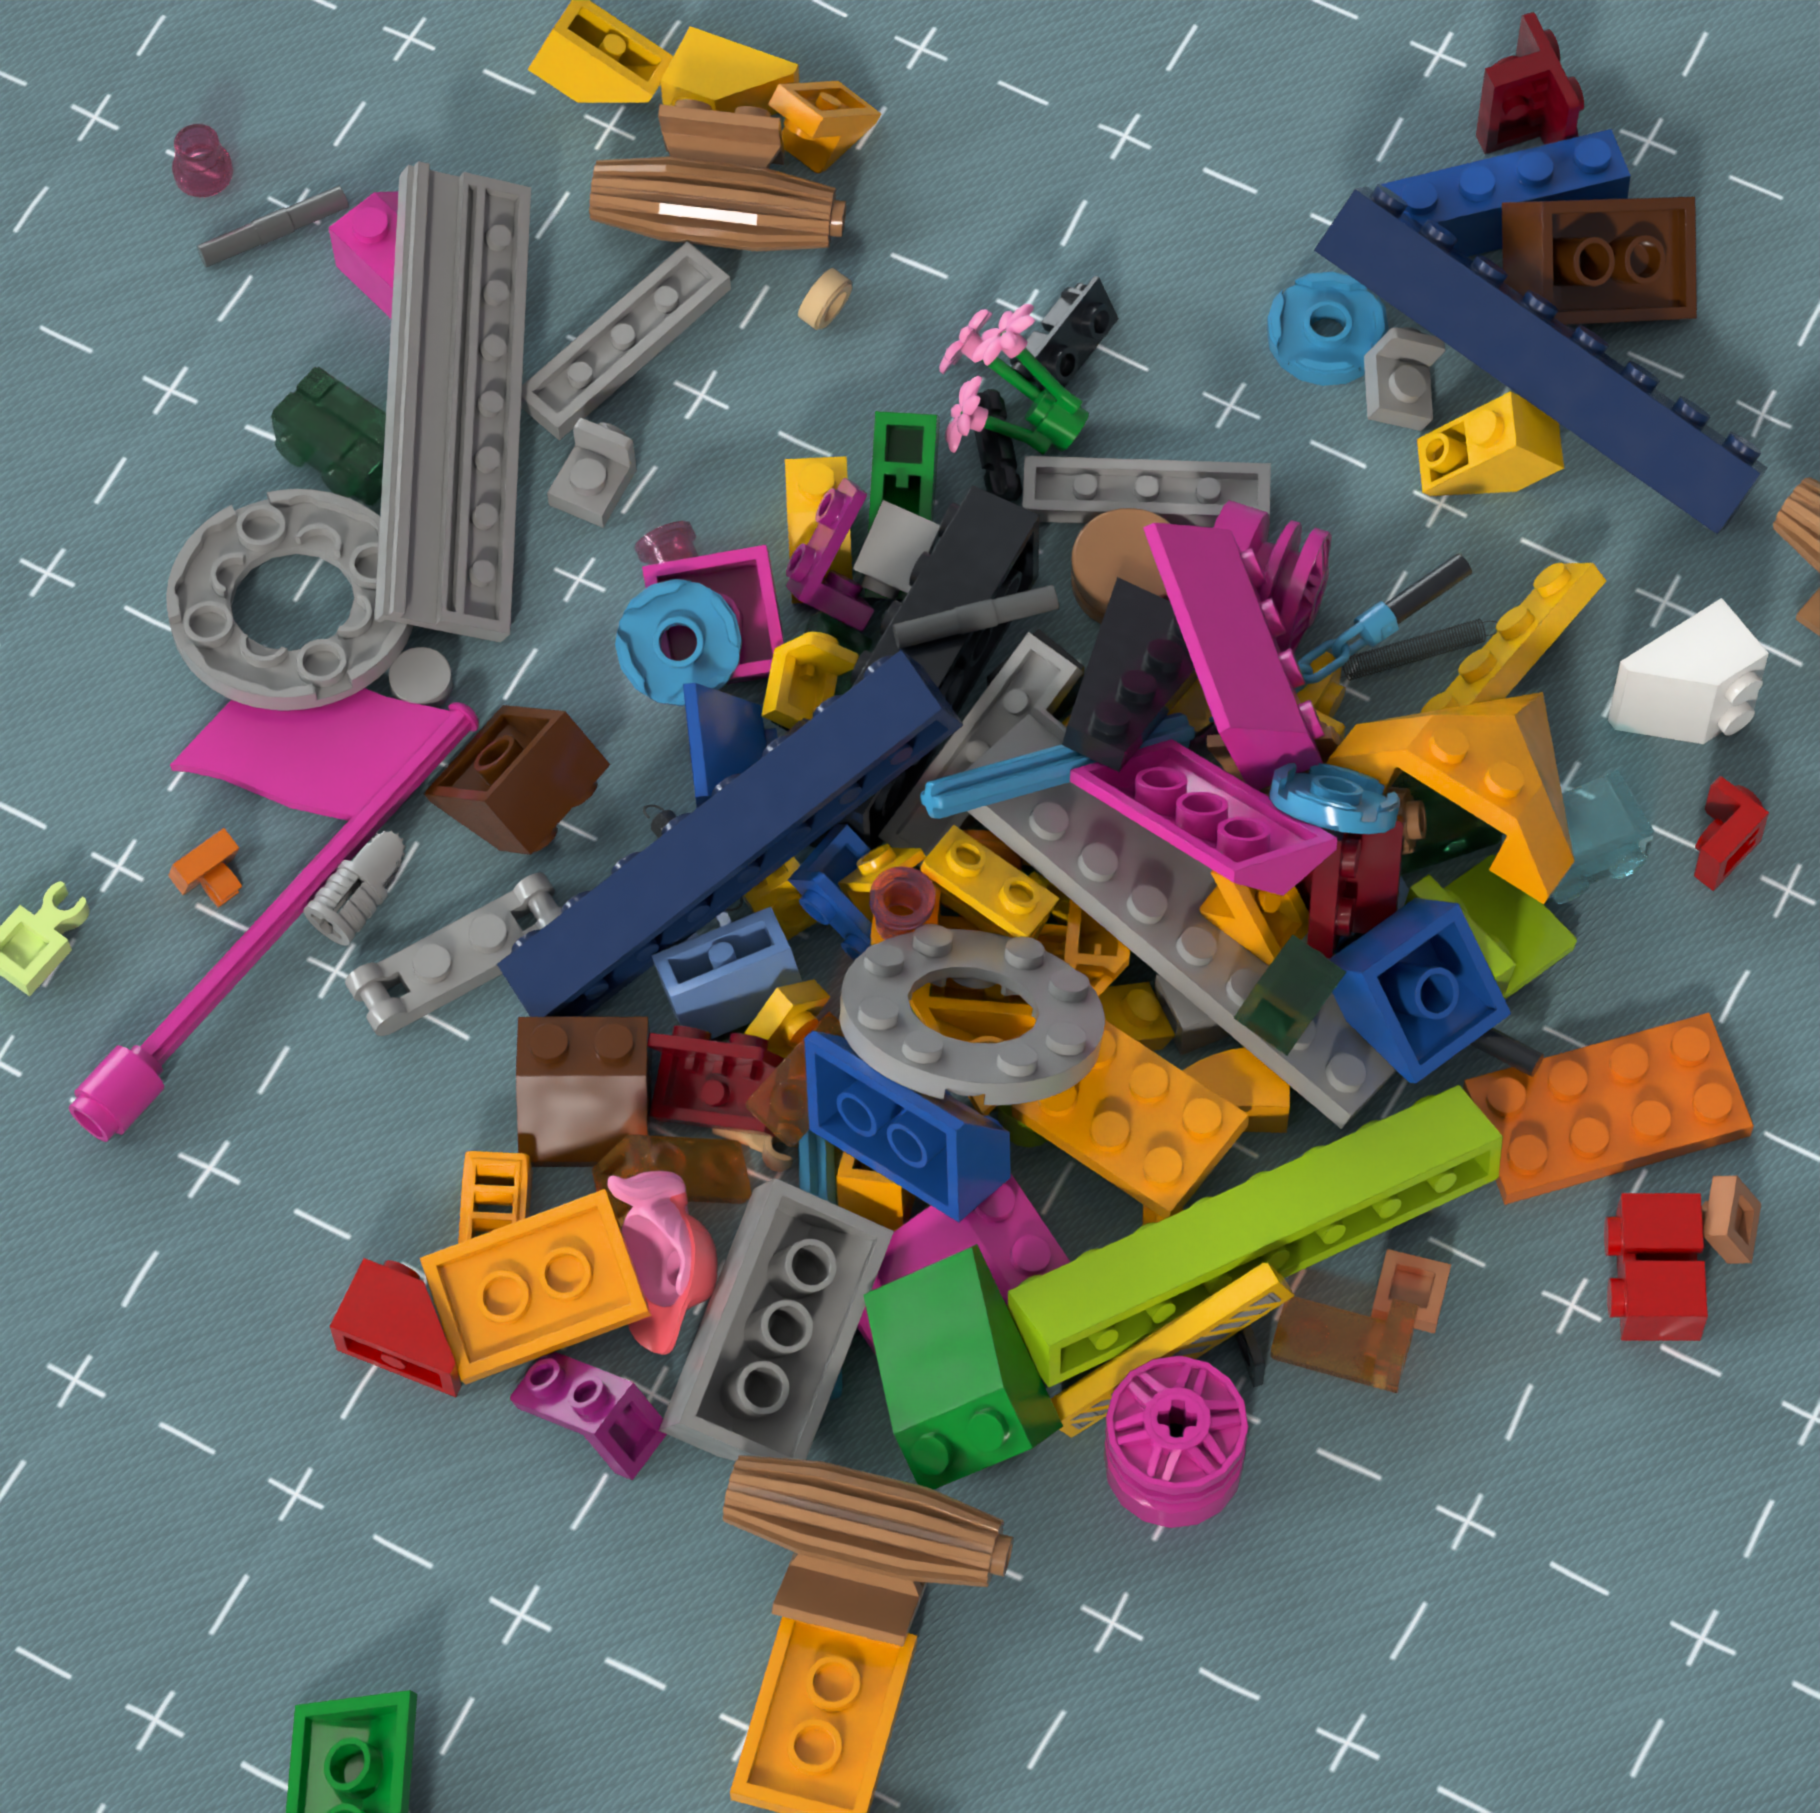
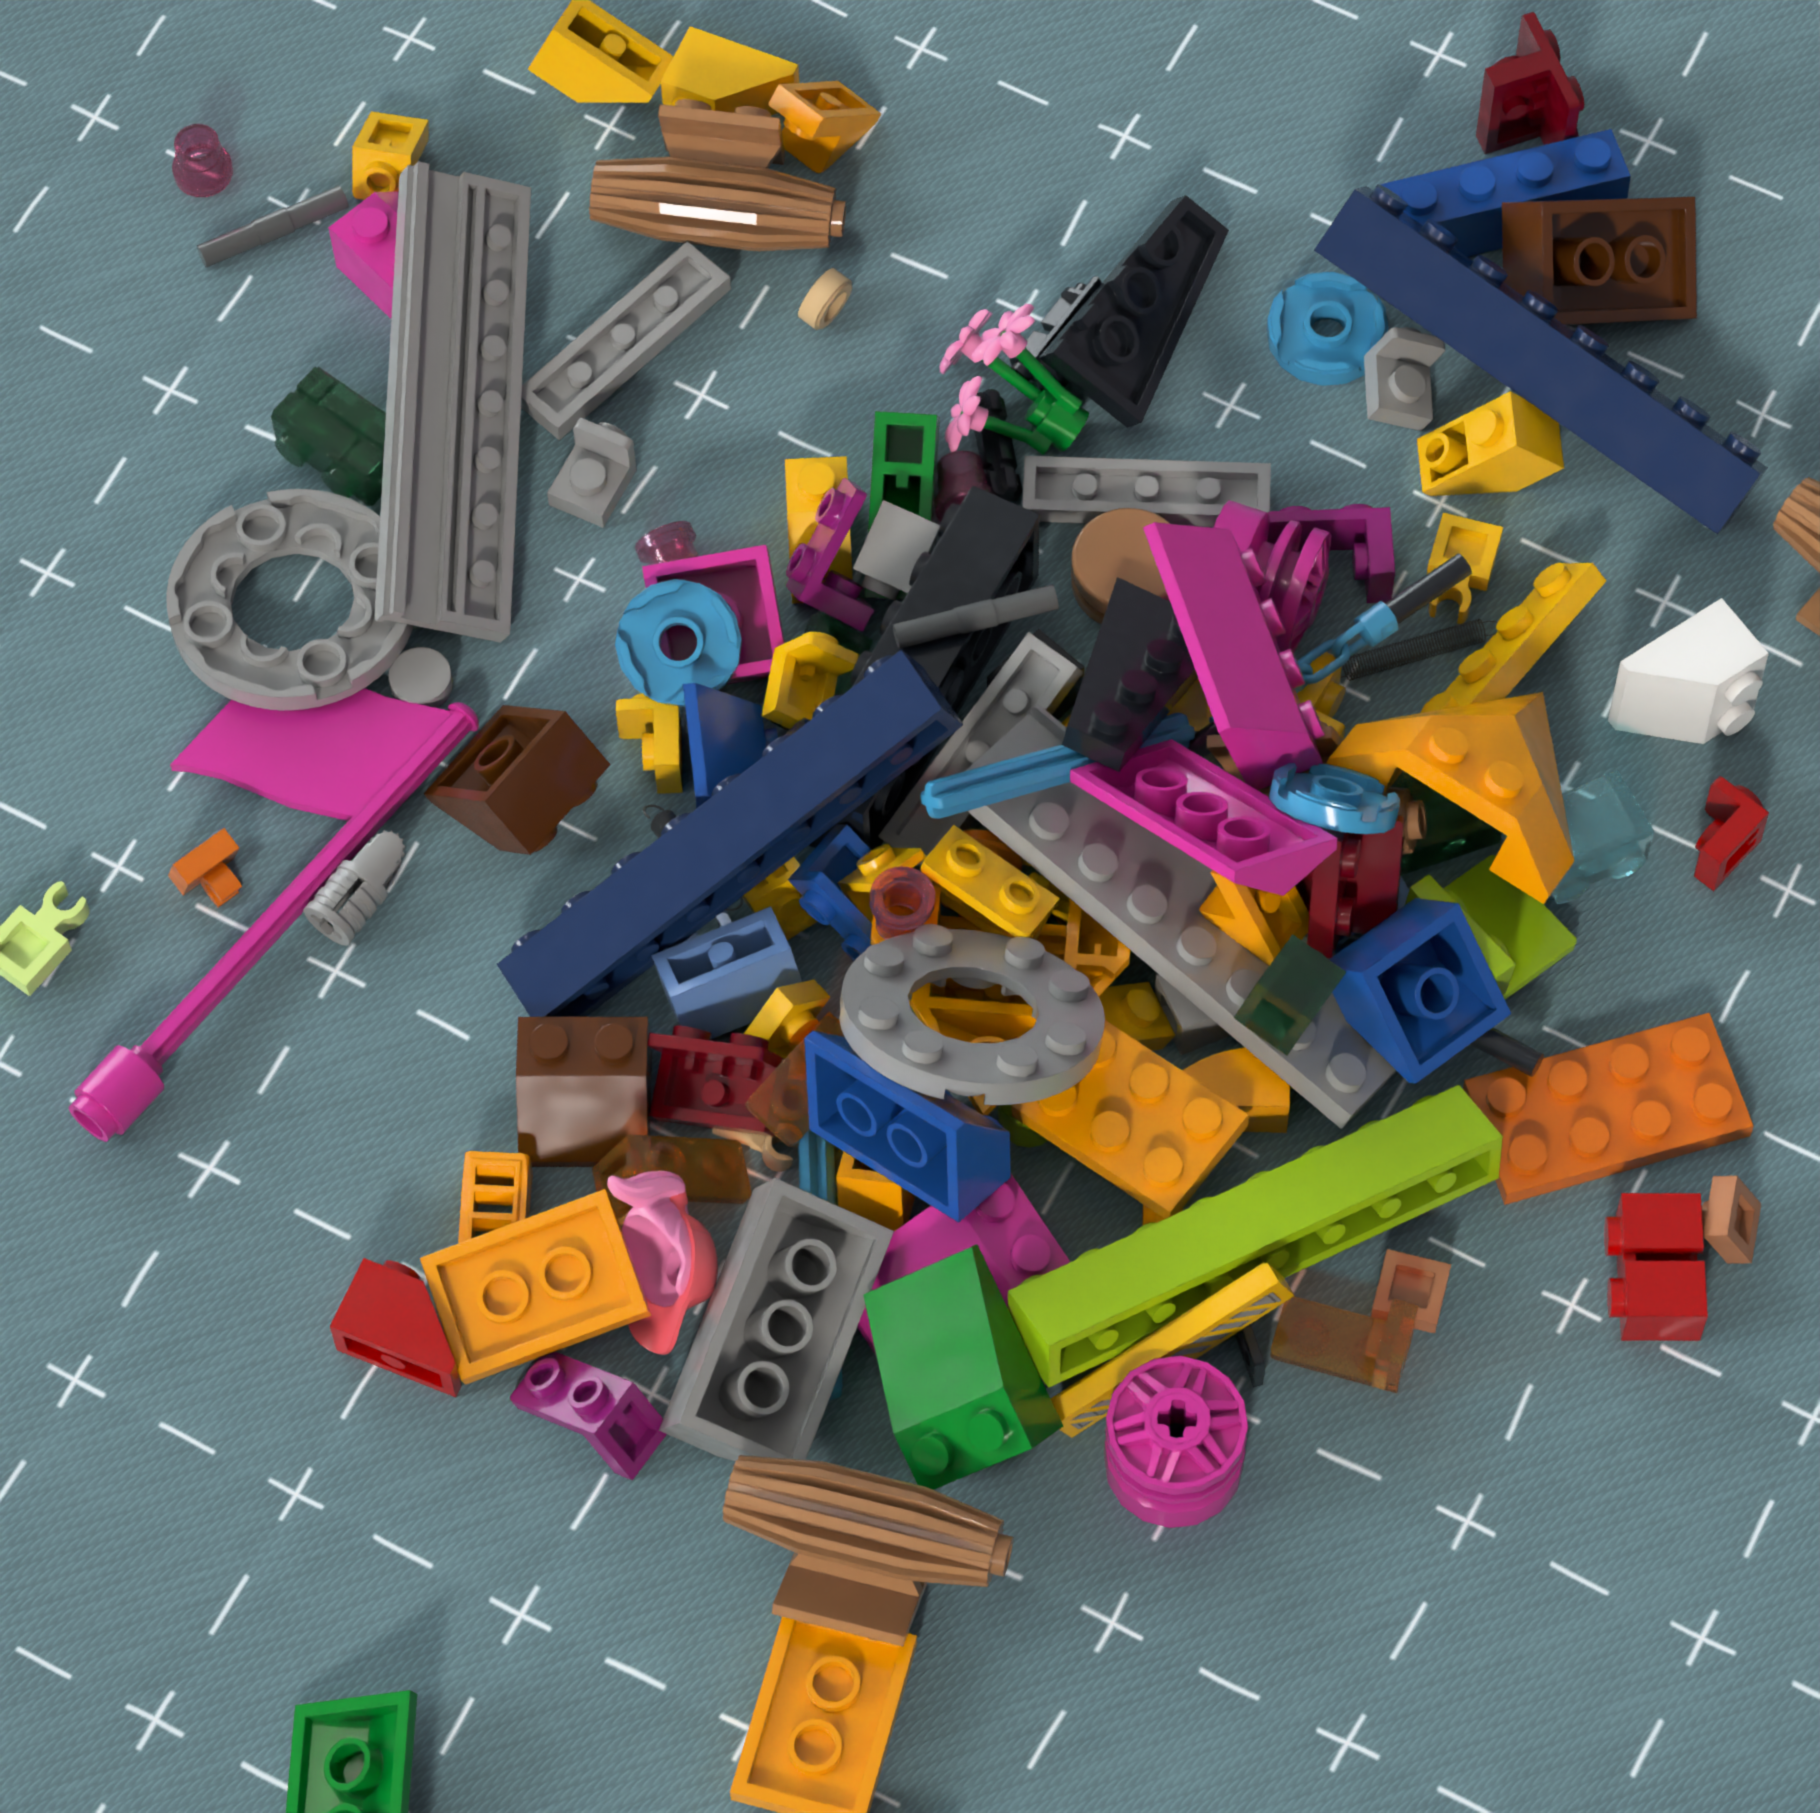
(384, 150): none -> yellow bracket
(450, 958): light grey plate -> none
(661, 738): none -> yellow bracket
(955, 478): none -> clear pink piece
(1135, 318): none -> black wing
(1353, 528): none -> magenta bracket
(1477, 544): none -> yellow plate

